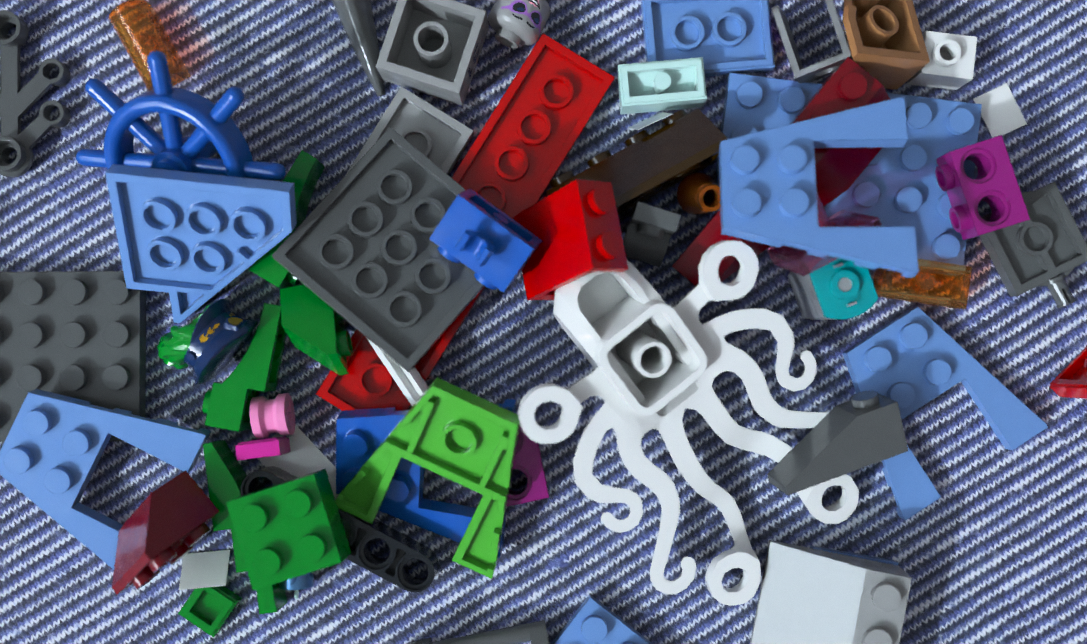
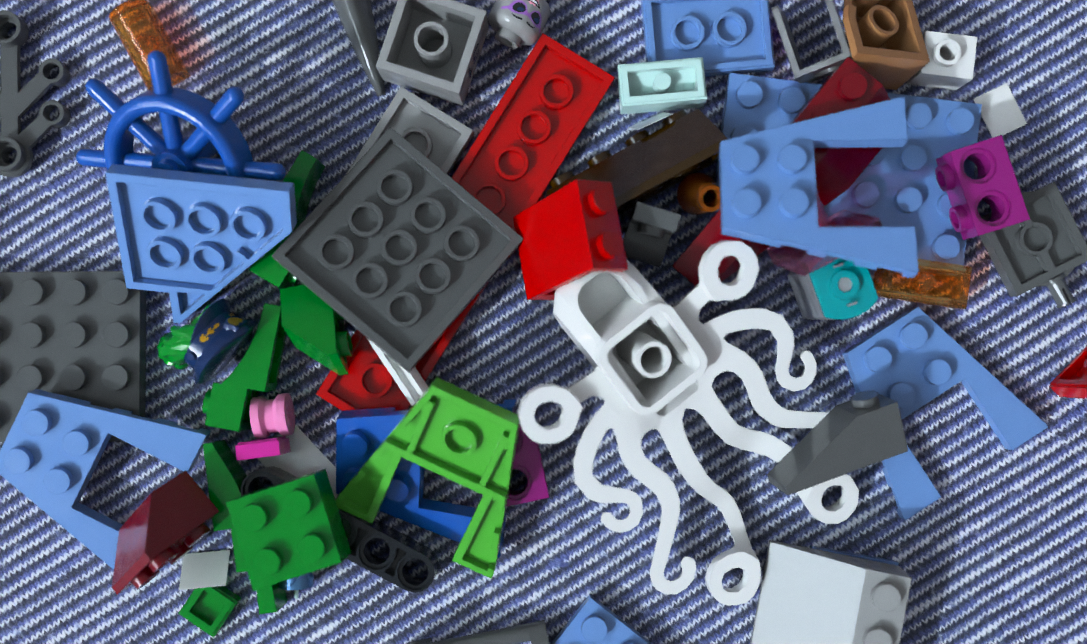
(484, 240): blue brick -> none

